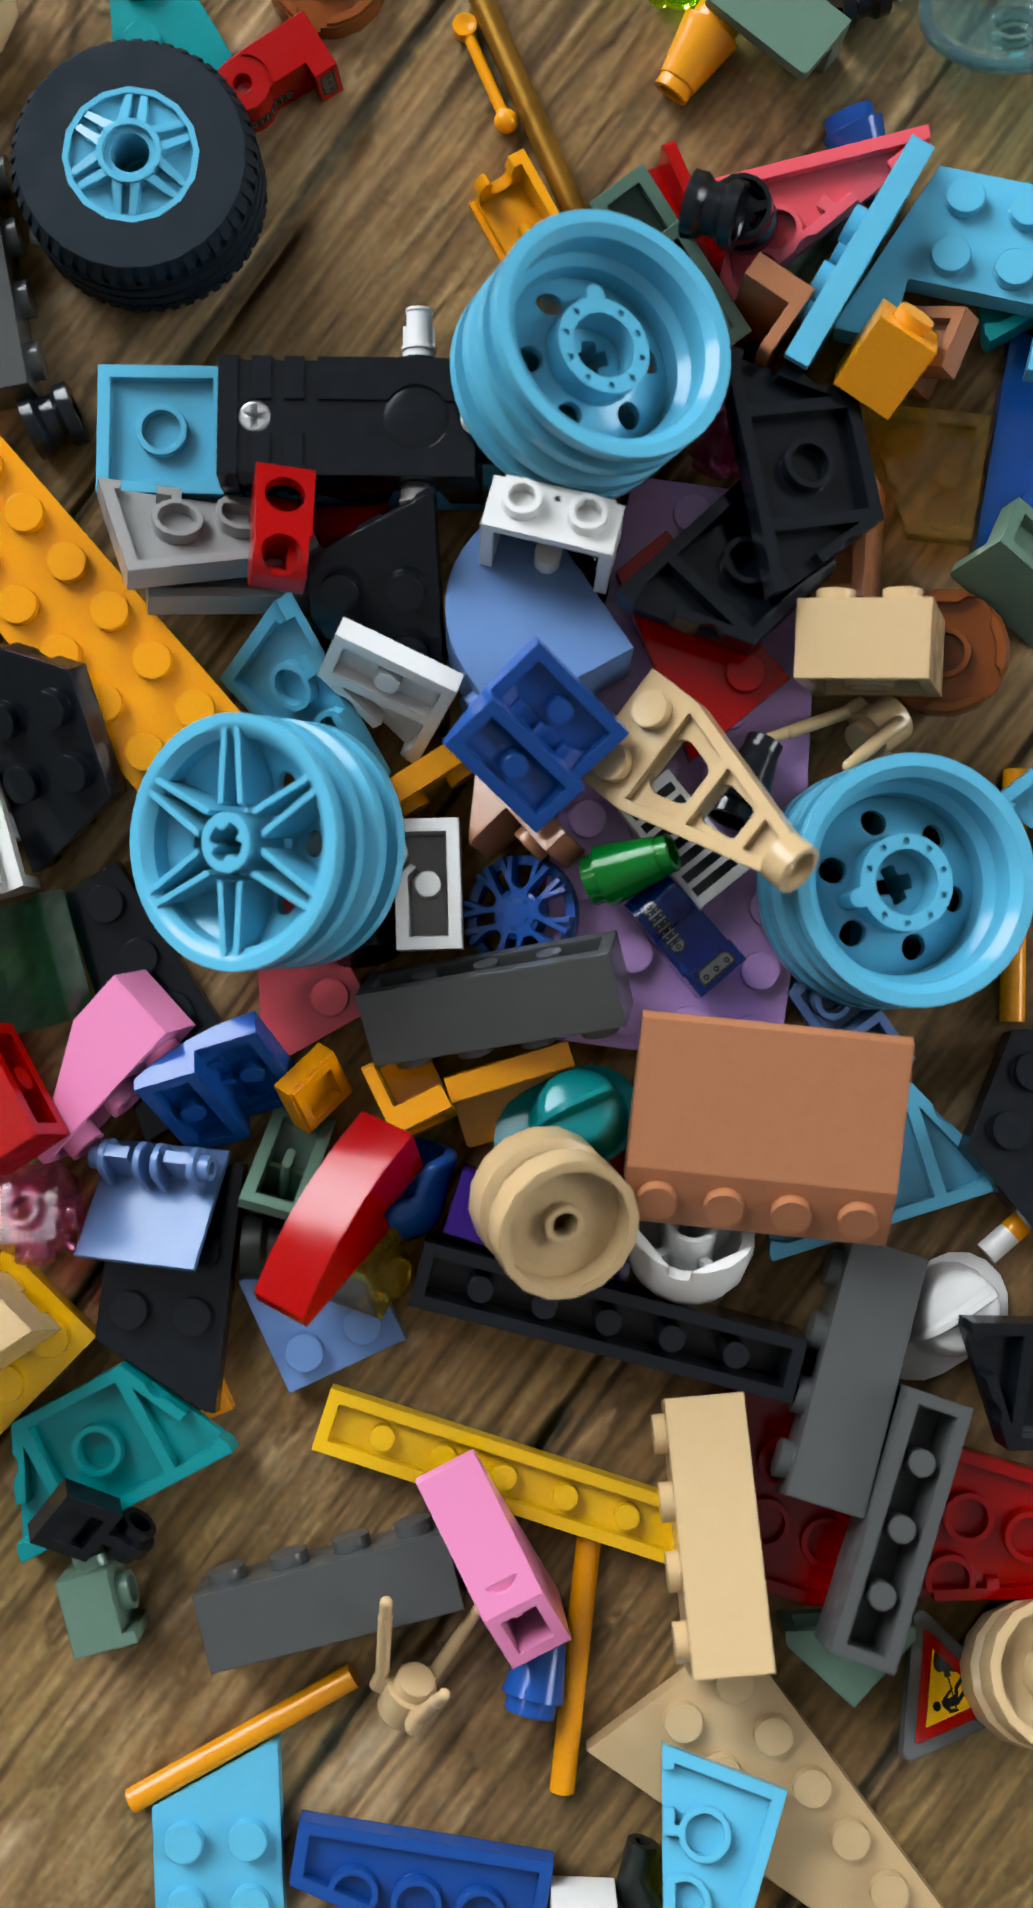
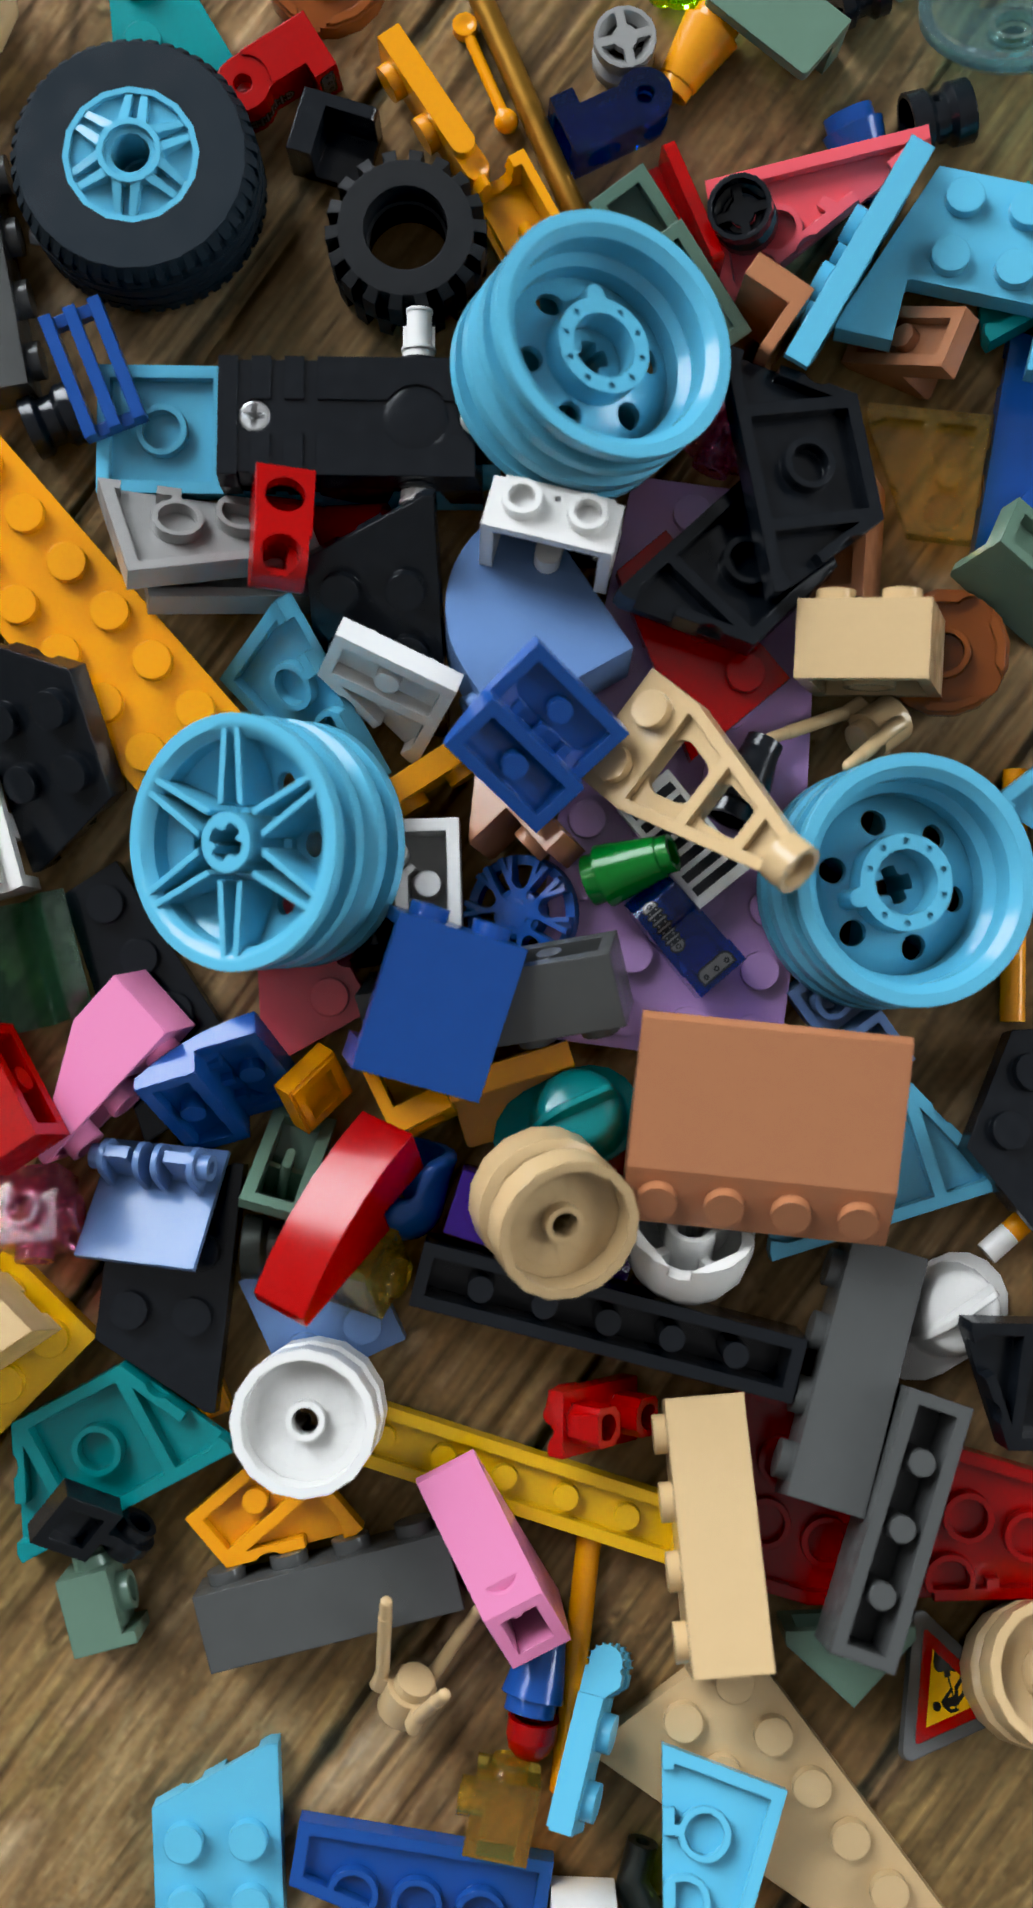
(74, 320): none -> blue tile
(242, 1738): light orange bar -> none
(248, 1520): none -> light orange wing
(282, 1444): none -> white wheel
(332, 137): none -> black panel
(397, 195): none -> black tyre
(435, 116): none -> light orange hinge
(438, 1002): none -> blue panel
(499, 1808): none -> clear yellow brick
(530, 1738): none -> red hinge
(589, 1735): none -> medium azure hinge
(597, 1414): none -> red hips
(612, 121): none -> clear blue leg
(628, 32): none -> light grey wheel
(714, 209): black wheel -> none
(887, 357): light orange brick -> none
(949, 112): none -> black wheel

